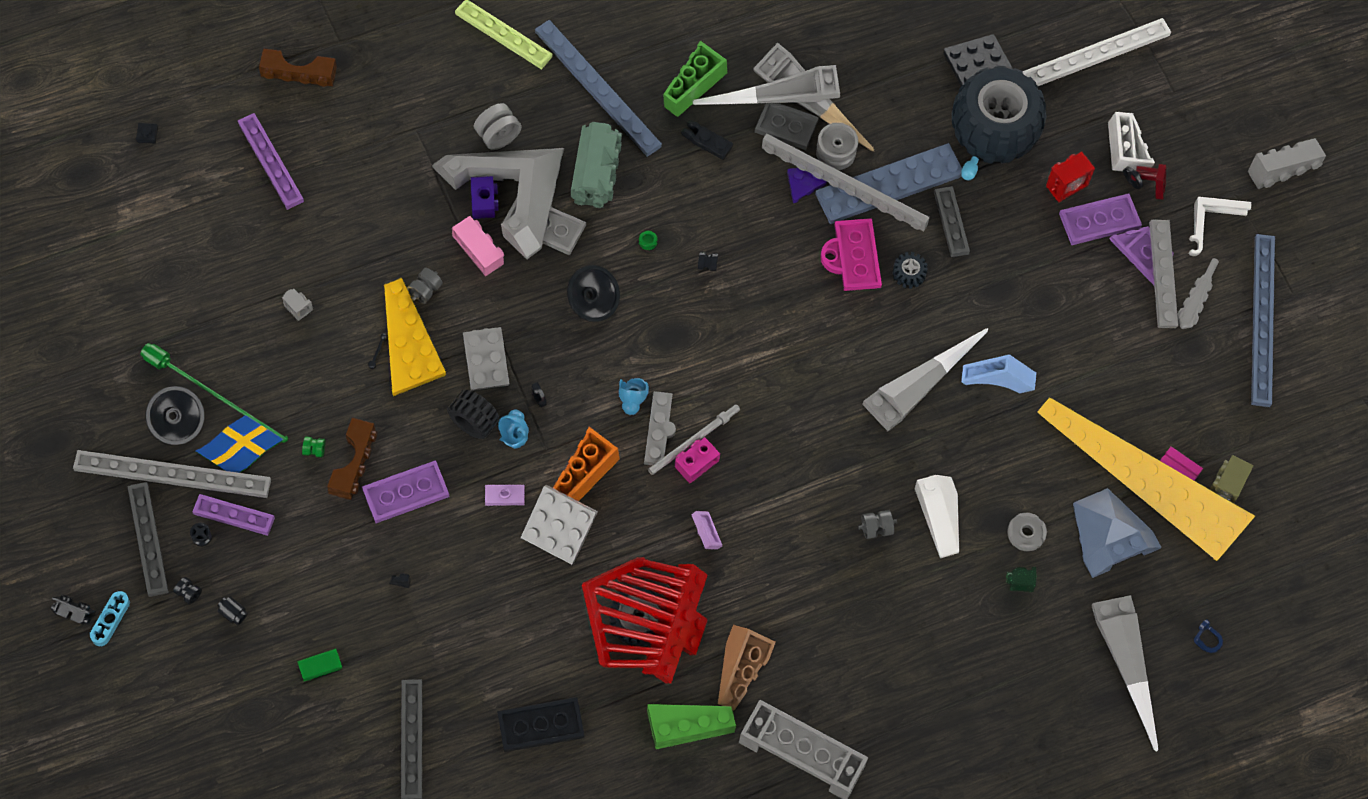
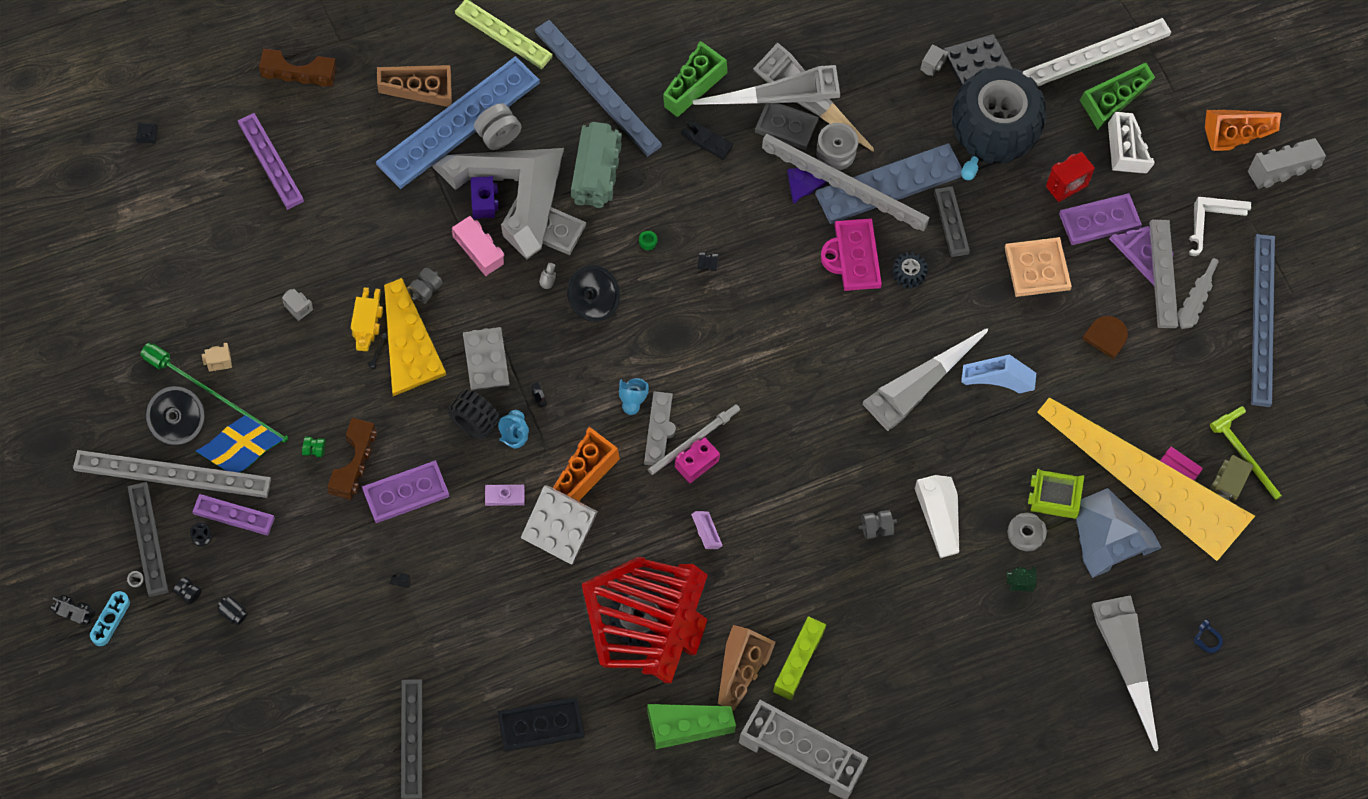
(135, 574): none -> light grey hinge
(217, 358): none -> tan brick
(320, 665): green tile -> none
(365, 319): none -> yellow hinge
(417, 83): none -> medium nougat wedge
(455, 123): none -> medium blue plate
(548, 277): none -> light grey cylinder
(799, 658): none -> lime arch
(934, 60): none -> light grey brick
(1037, 267): none -> light nougat plate
(1056, 494): none -> lime window
(1107, 335): none -> reddish brown tile
(1115, 94): none -> bright green wedge
(1147, 173): dark red piece -> none
(1223, 425): none -> lime bar
(1235, 127): none -> orange wedge

